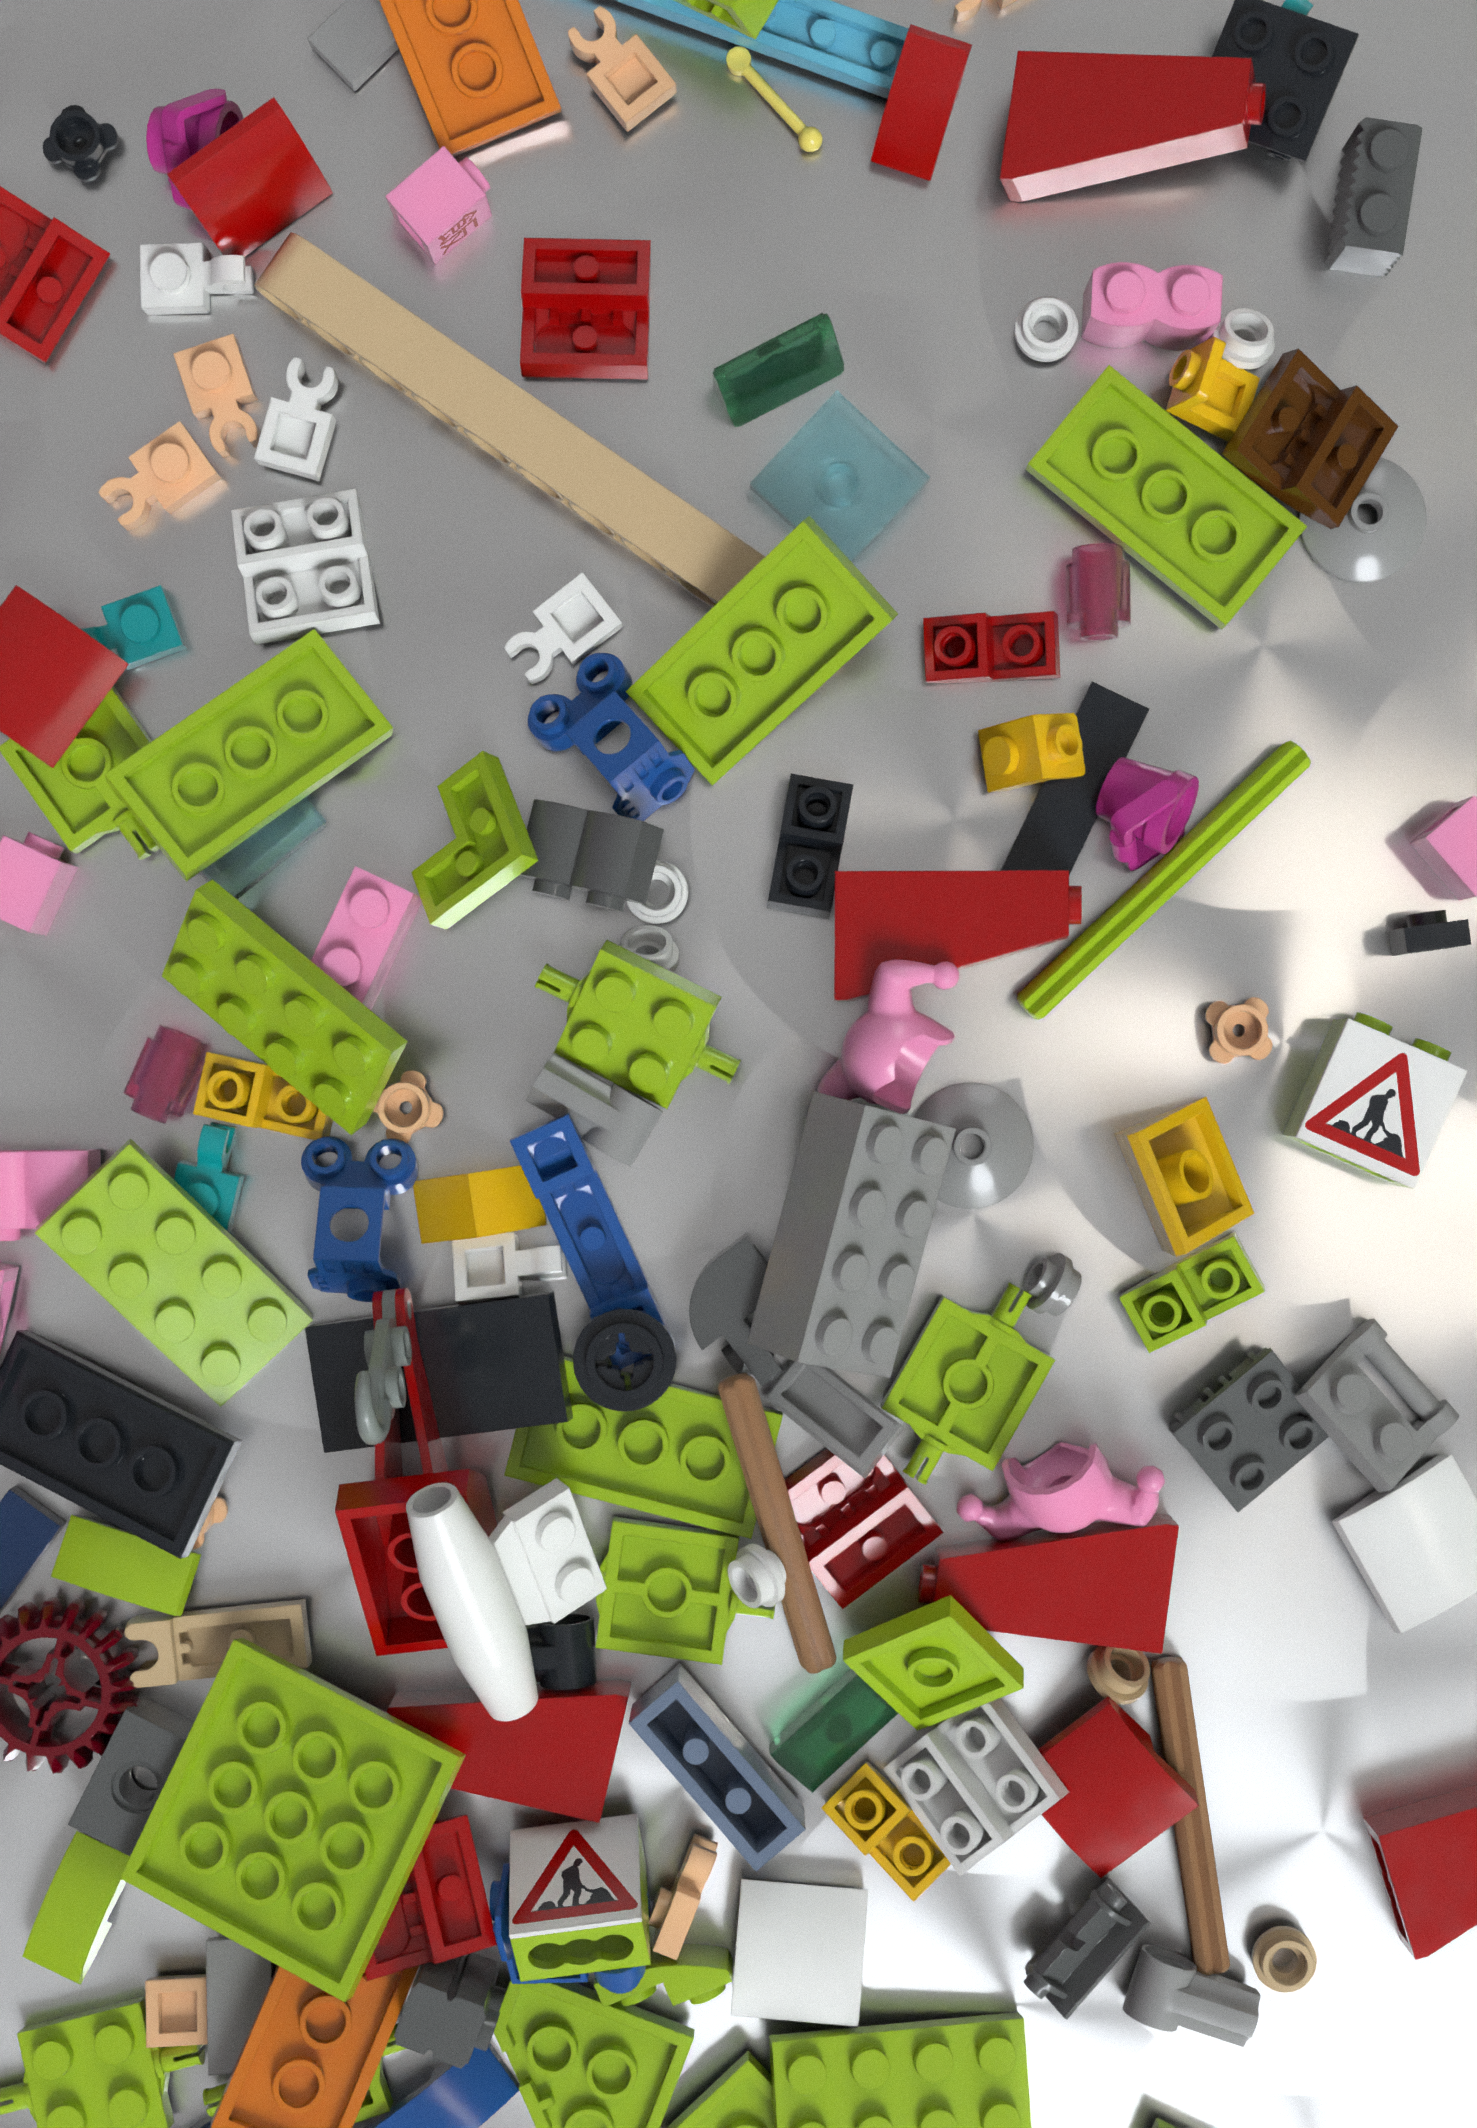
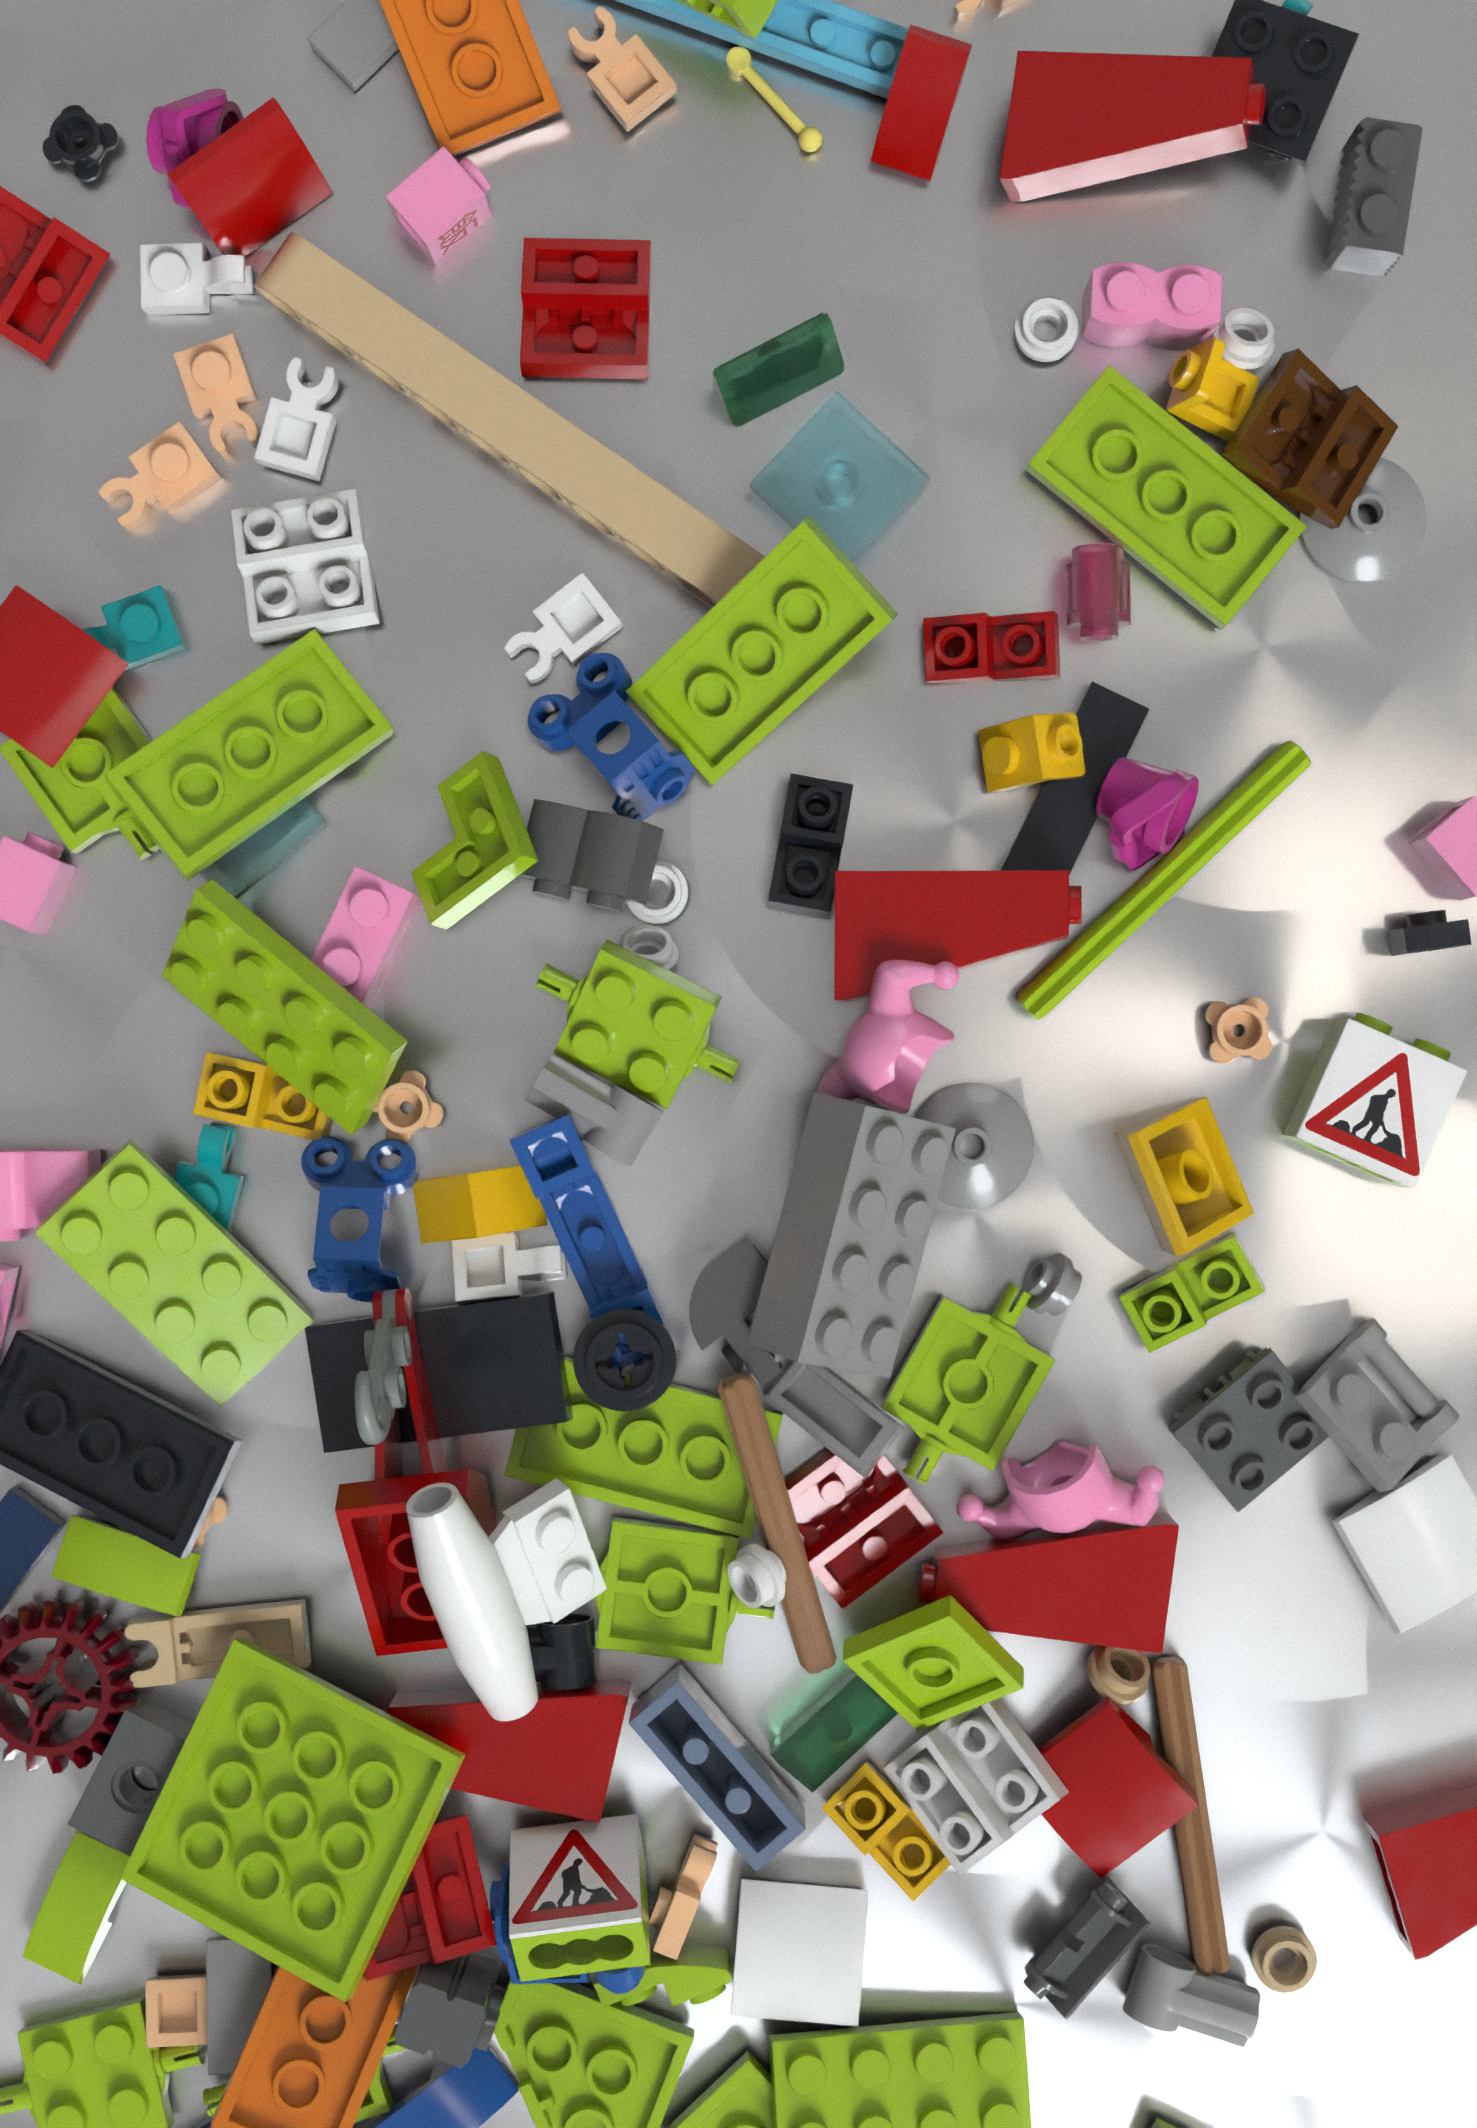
(166, 1074): clear pink brick -> none

